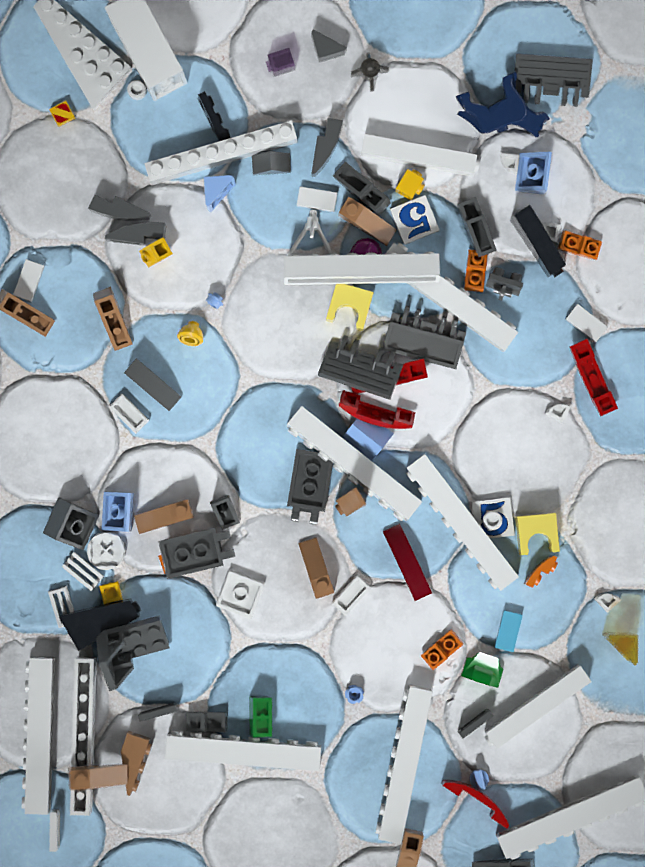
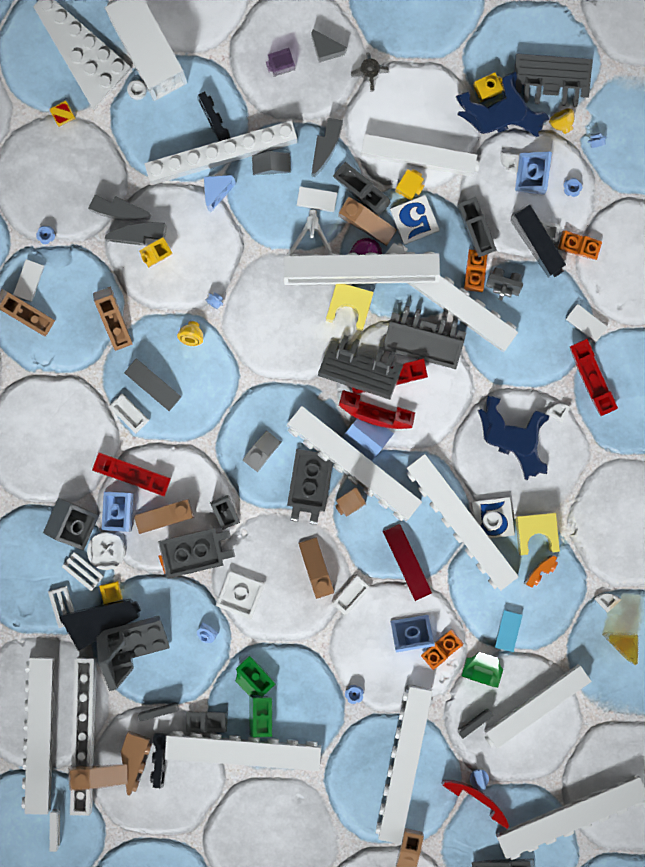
(40, 234): none -> light blue plate
(131, 474): none -> red slope
(158, 758): none -> black hinge
(206, 633): none -> light blue plate
(253, 678): none -> green slope
(261, 451): none -> light grey slope
(412, 633): none -> light blue slope
(488, 87): none -> yellow brick
(514, 439): none -> dark blue animal
(563, 120): none -> yellow brick
(577, 187): none -> light blue plate
(597, 140): none -> light blue plate

